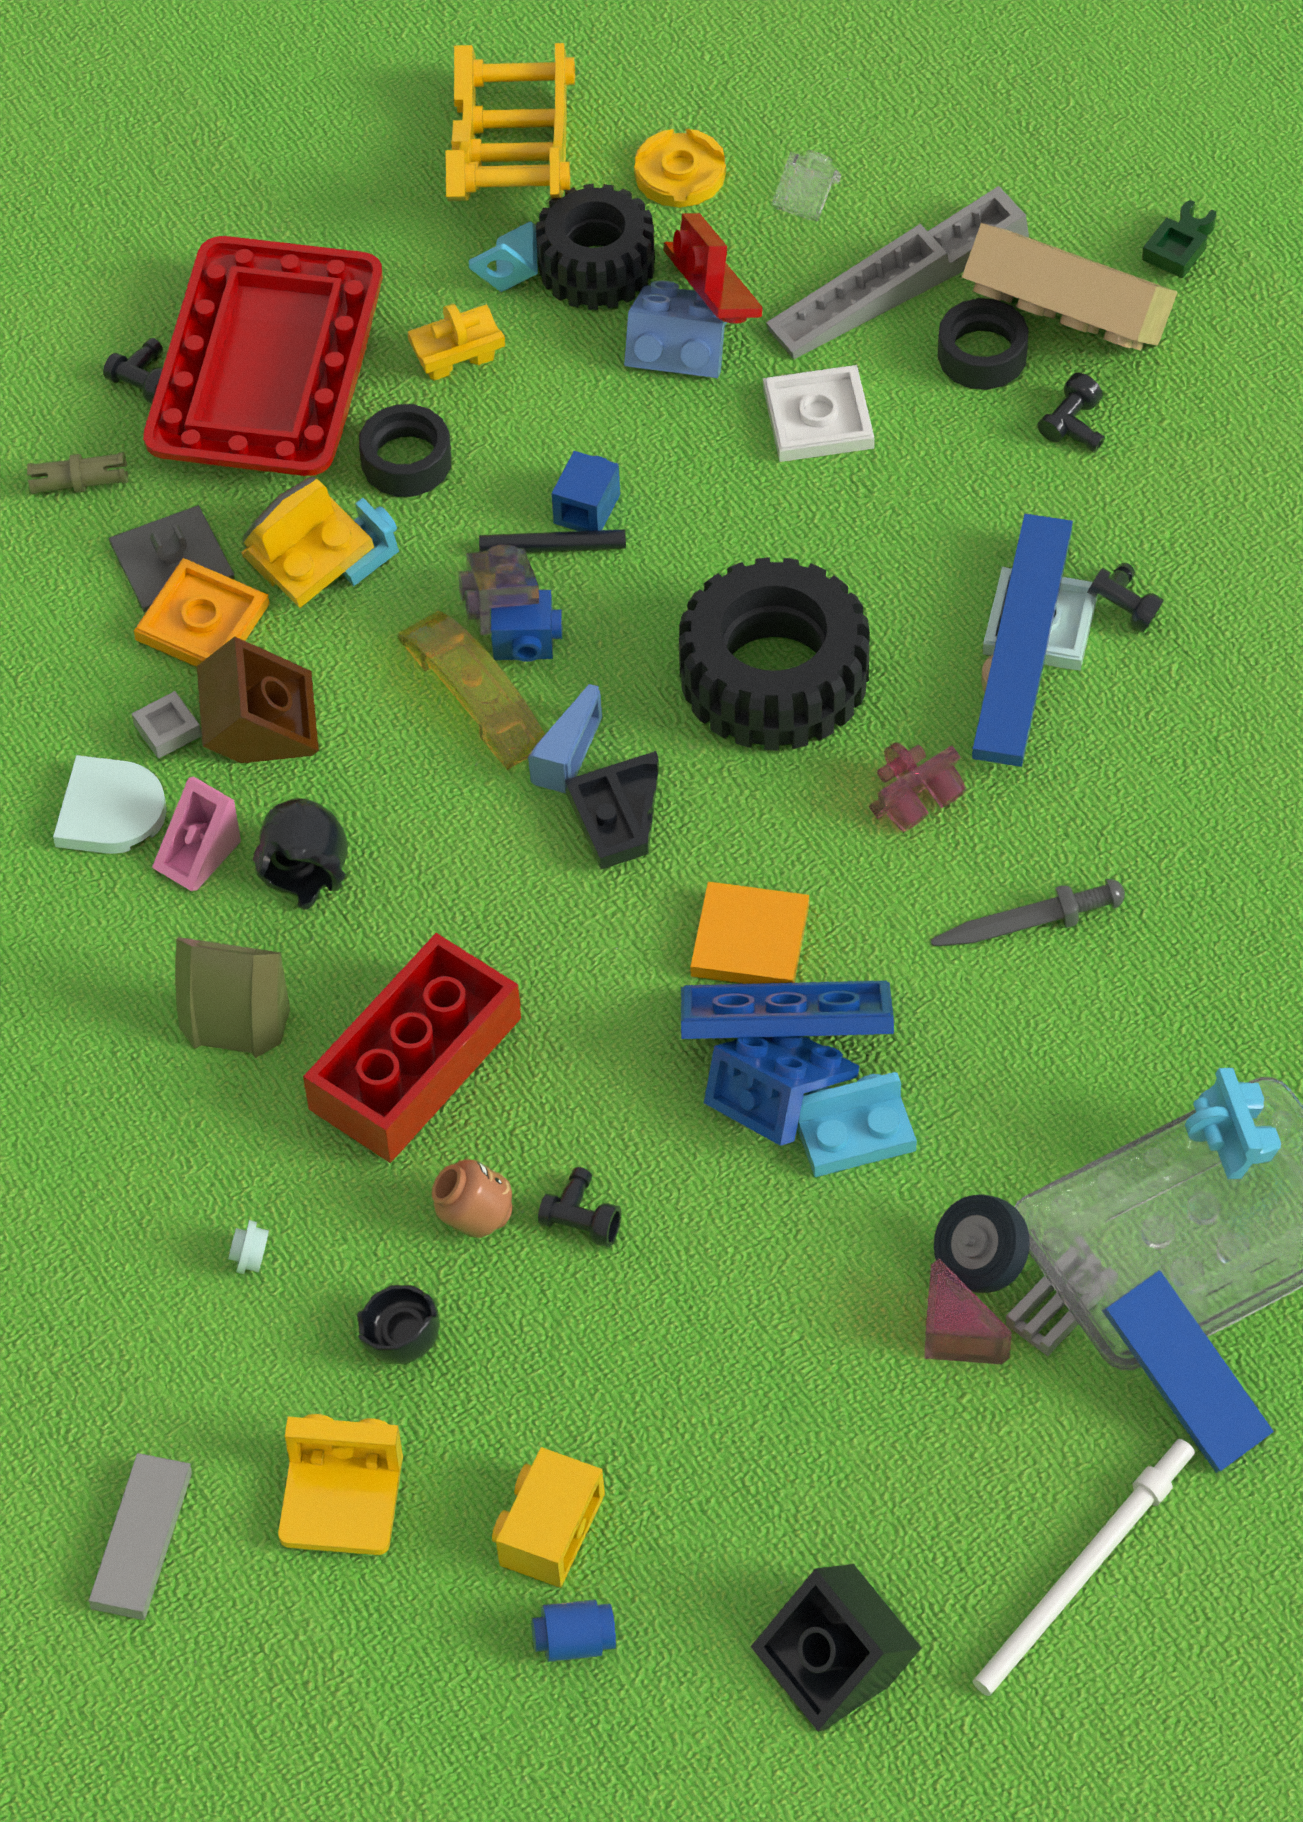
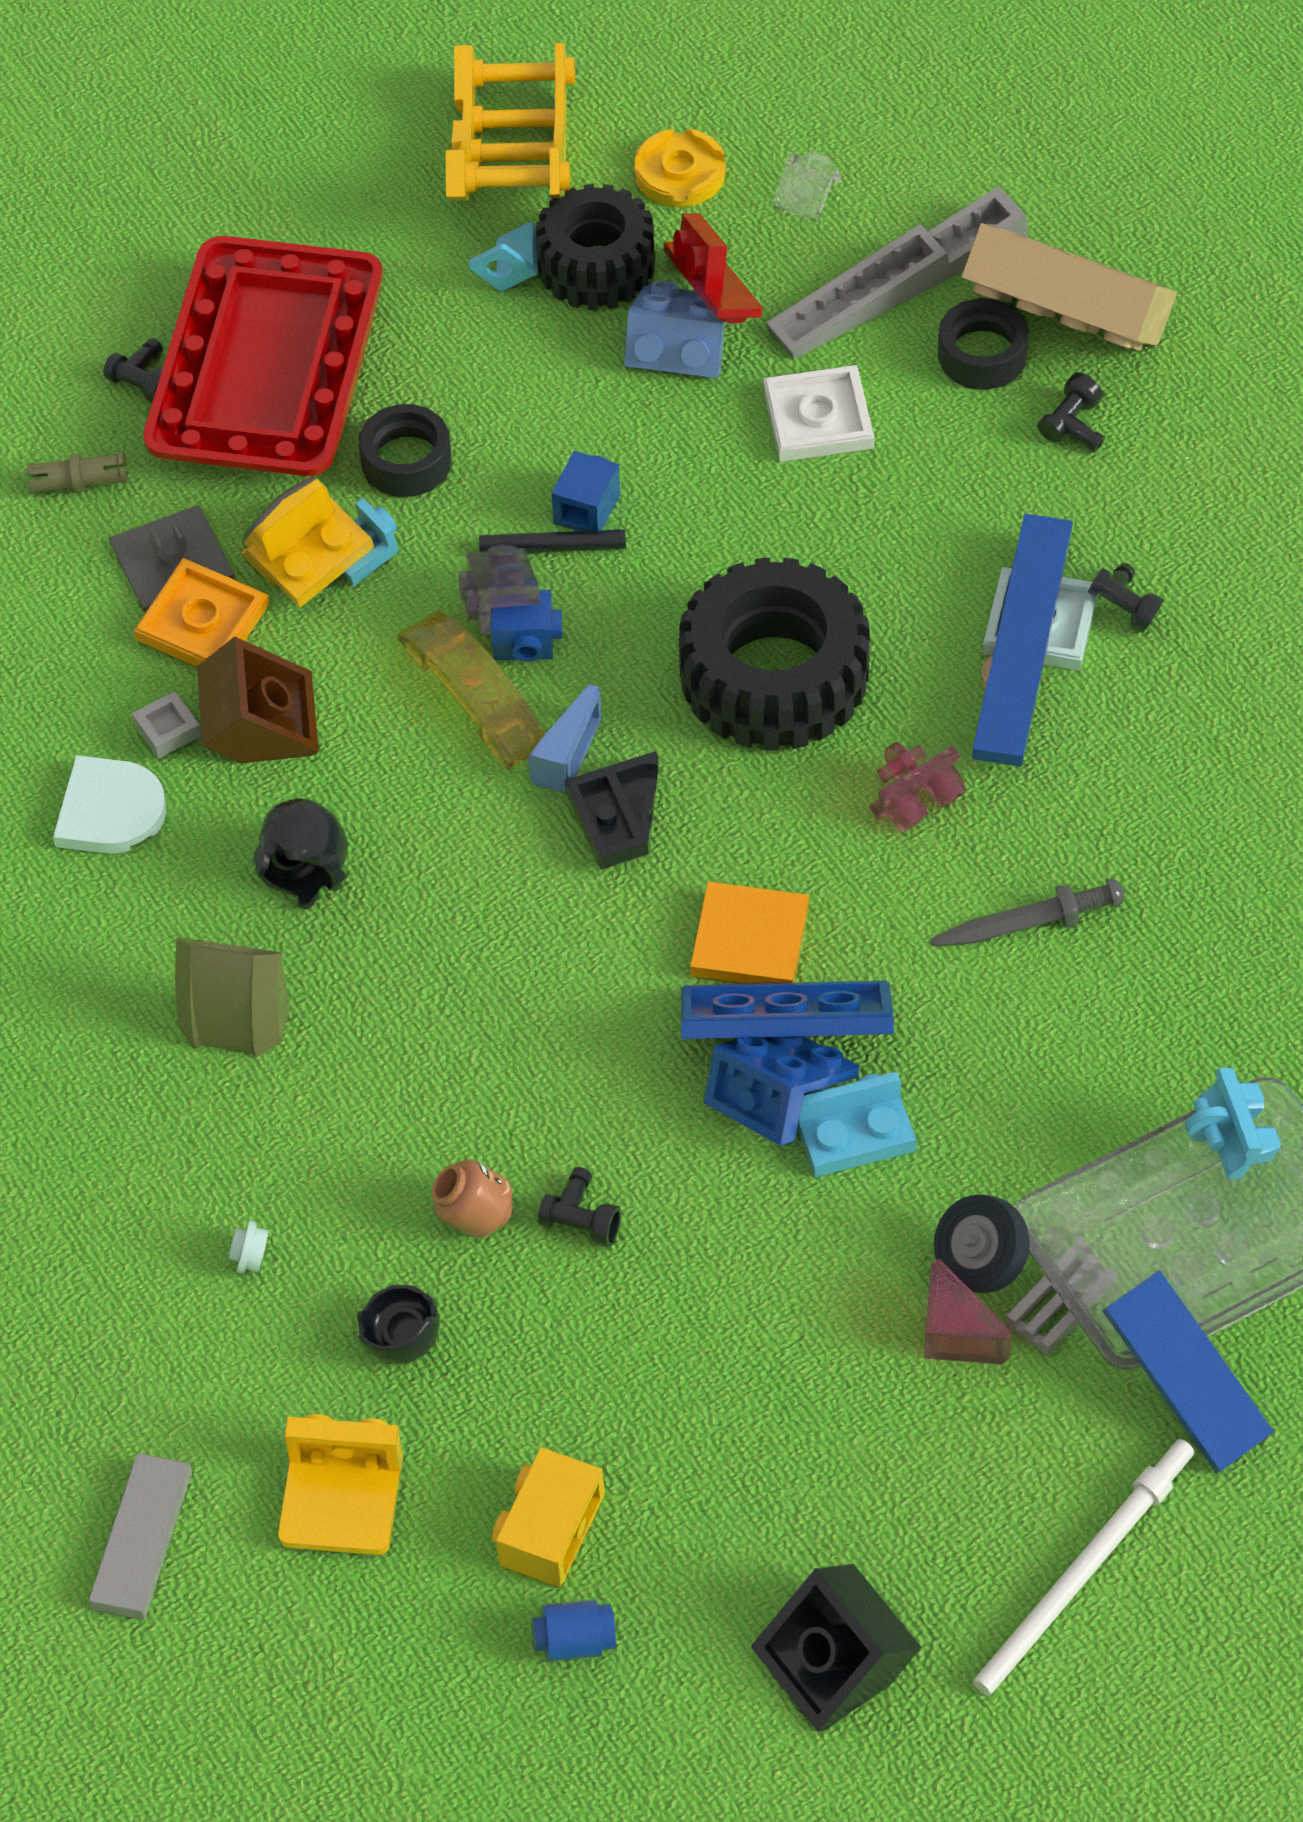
(198, 836): bright pink slope -> none
(412, 1047): red brick -> none
(456, 339): yellow hips -> none
(1179, 245): dark green plate -> none

